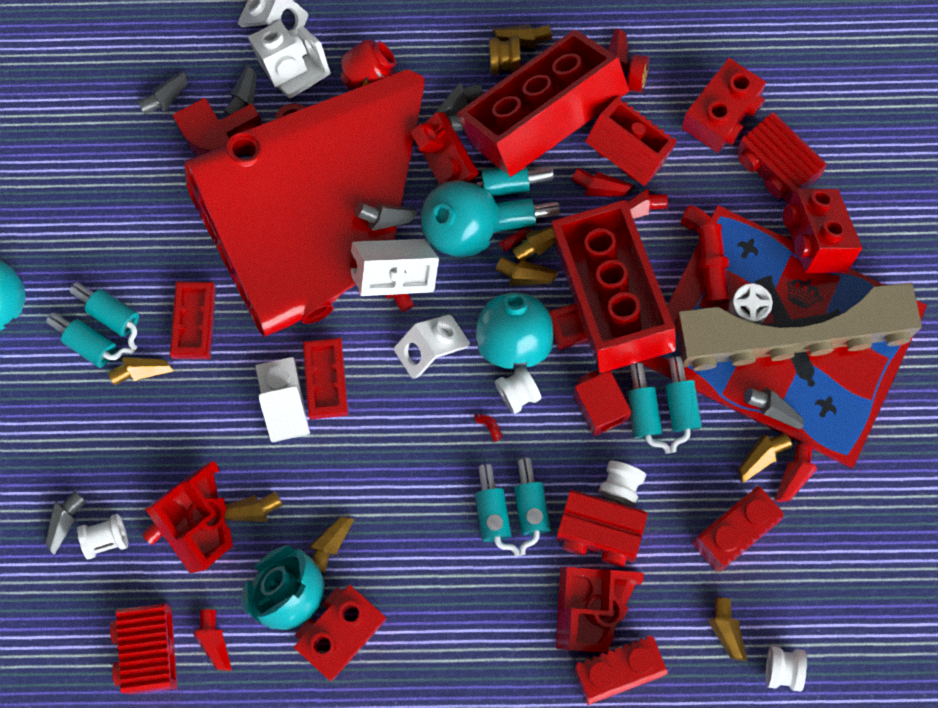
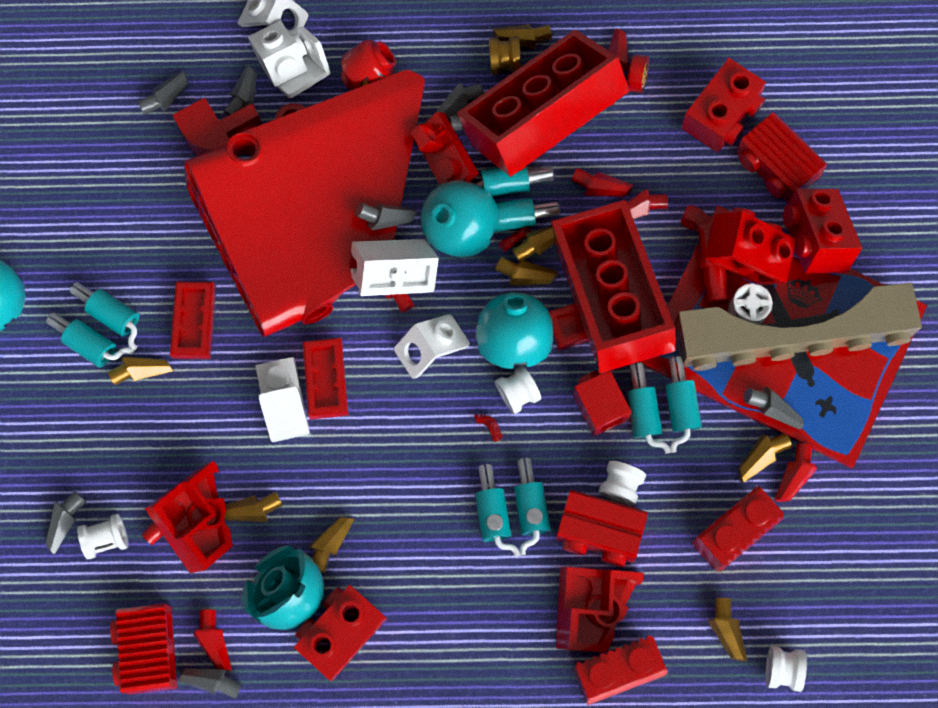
(211, 681): none -> dark grey bar
(630, 141): red brick -> none
(750, 247): none -> red brick

